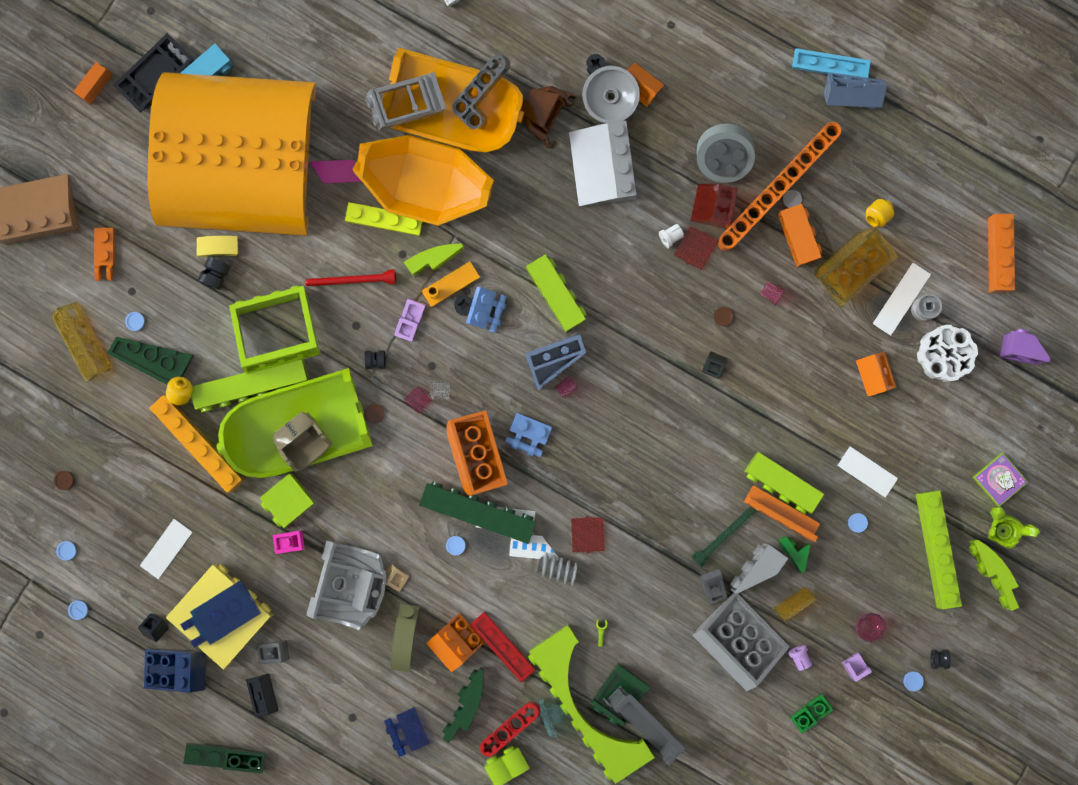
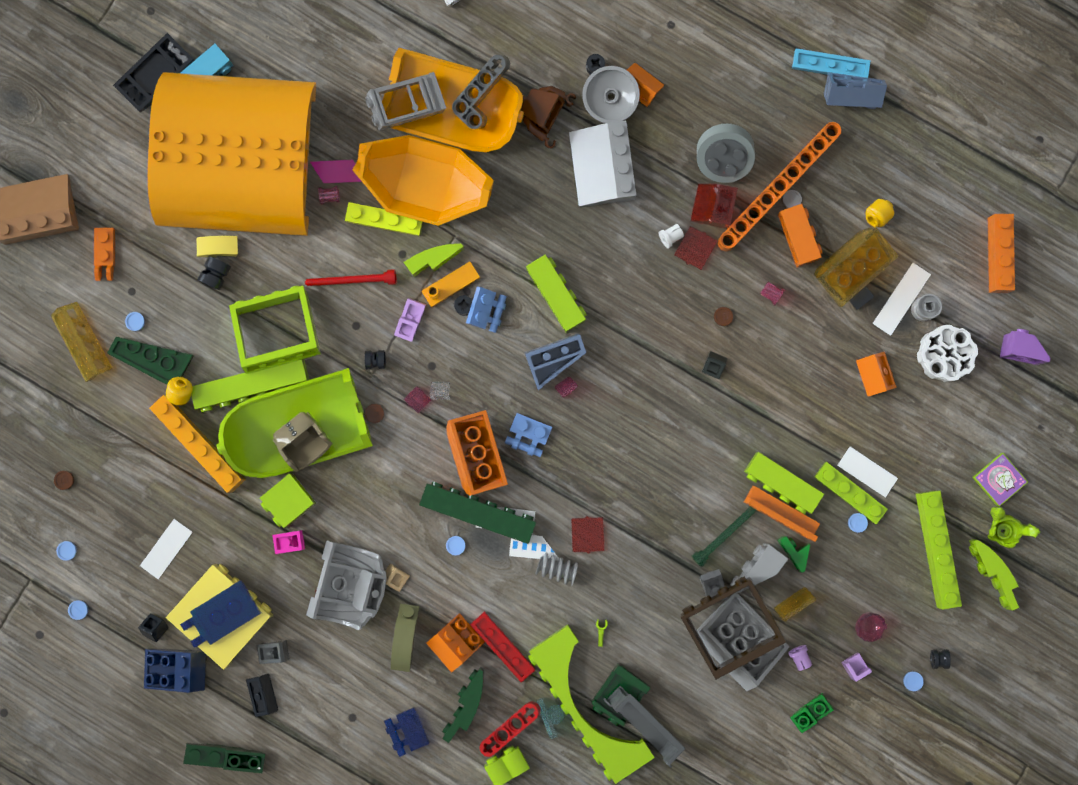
(93, 83): orange panel -> none
(329, 195): none -> clear pink bush
(746, 656): none -> dark brown window
(850, 493): none -> lime plate
(861, 298): none -> black slope

